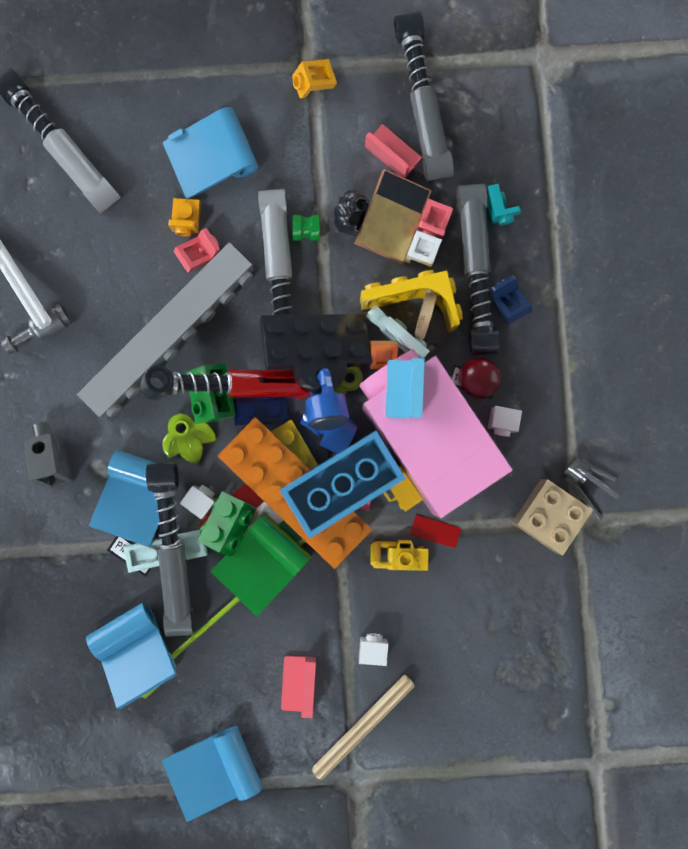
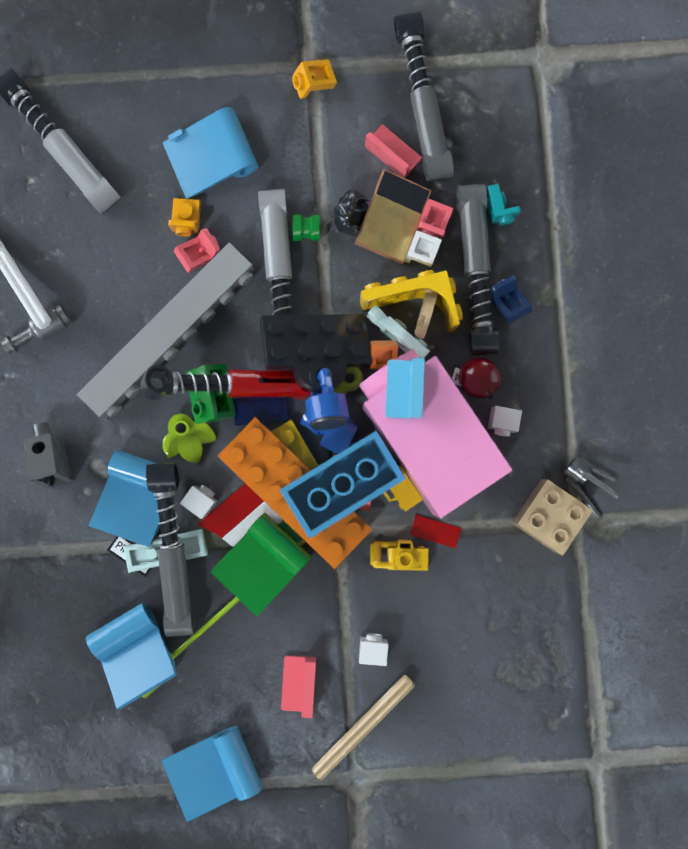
(226, 524): green brick -> none

